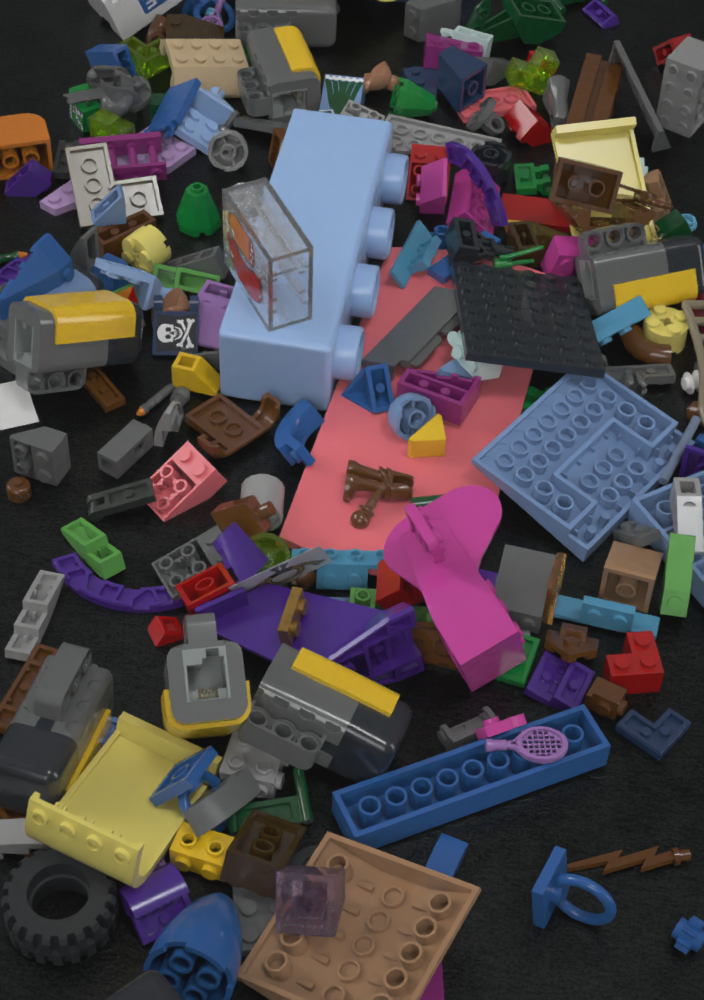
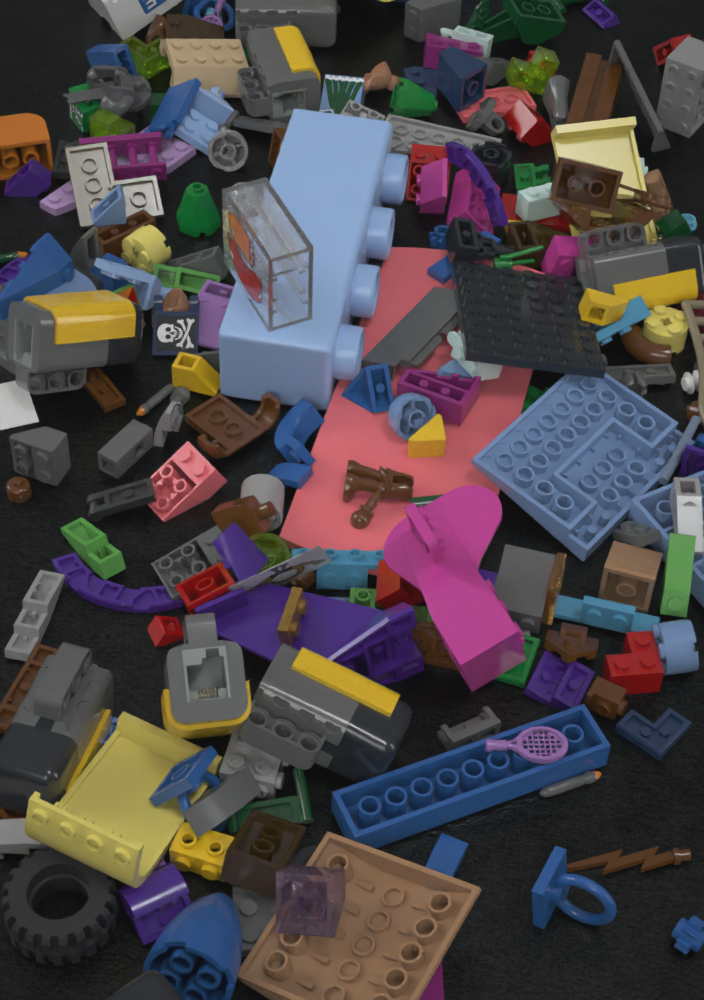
(292, 474): none -> blue slope
(415, 254): dark azure bracket -> none
(494, 726): dark pink plate -> none
(534, 203): none -> light aqua brick
(571, 783): none -> dark grey piece
(601, 307): none -> yellow slope
(676, 646): none -> medium blue brick

